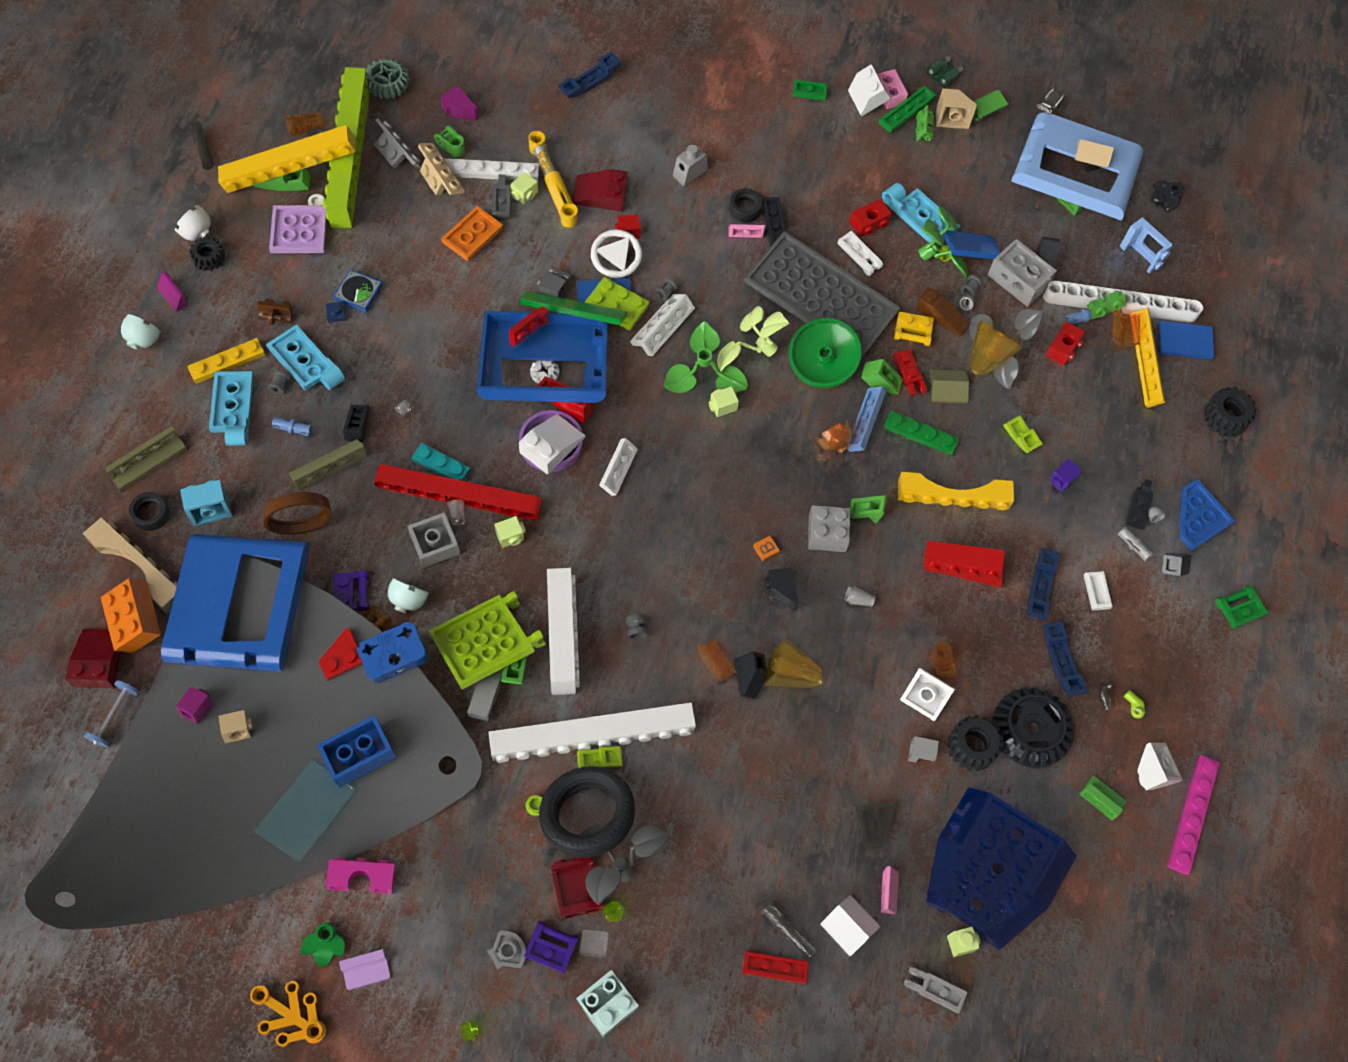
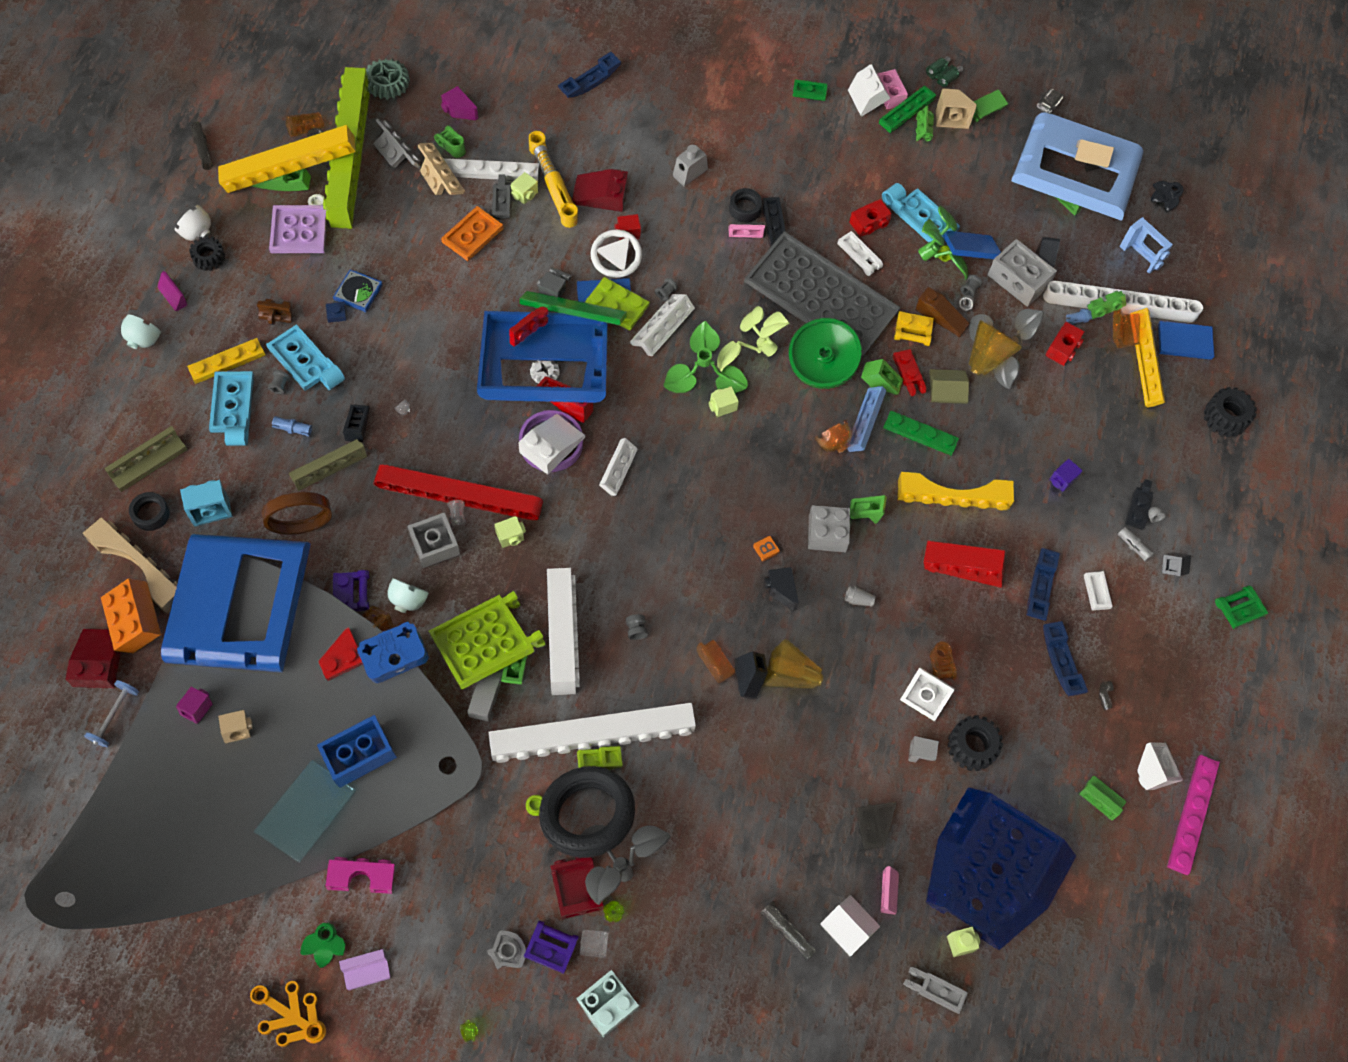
(440, 463): teal plate -> none
(775, 967): red tile -> none
(1018, 735): black gear -> none
(1020, 433): lime slope -> none
(1137, 704): lime arm -> none
(1200, 516): blue plate -> none

